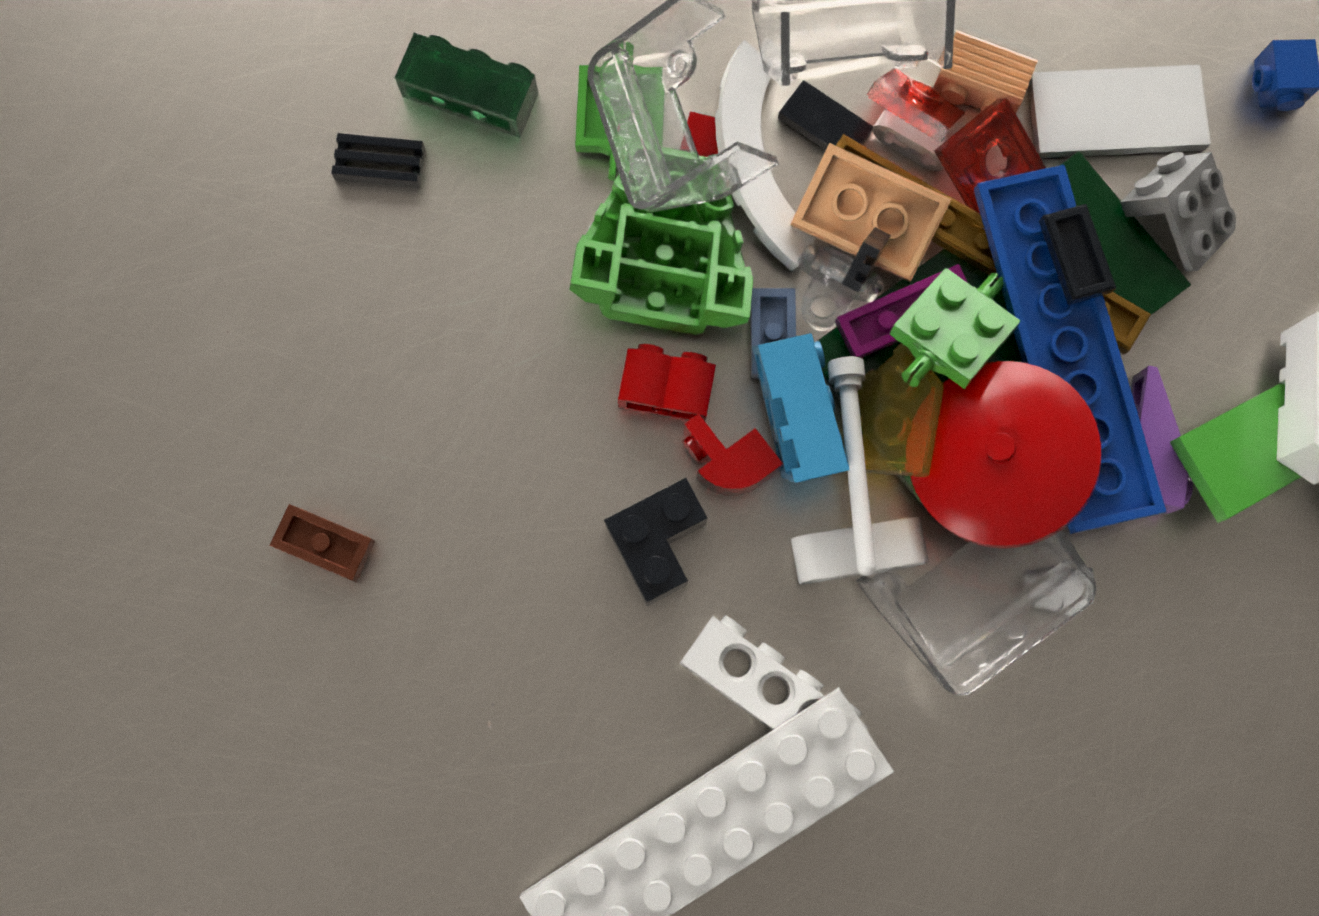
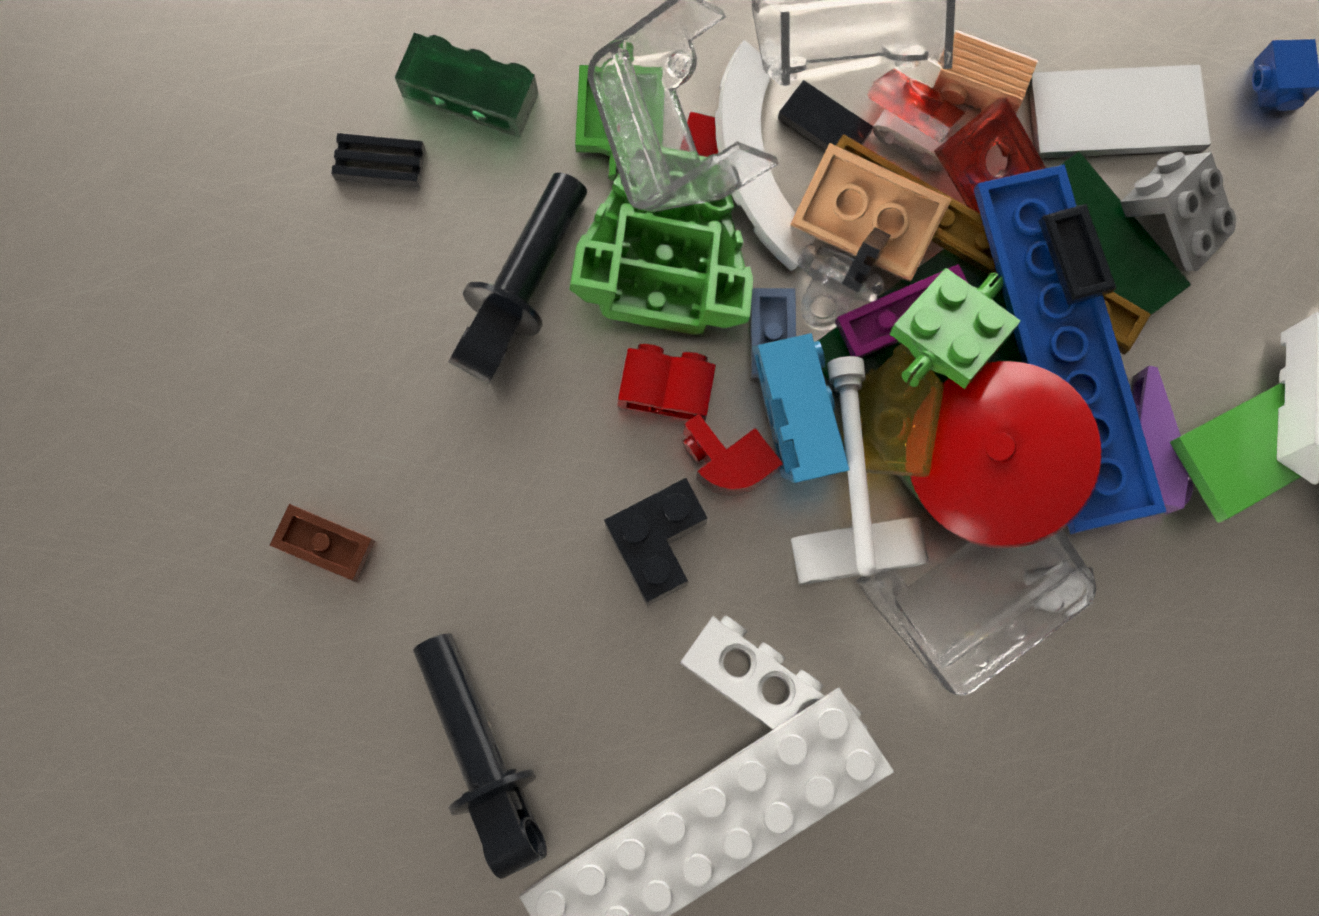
(494, 794): none -> black piece
(504, 305): none -> black piece

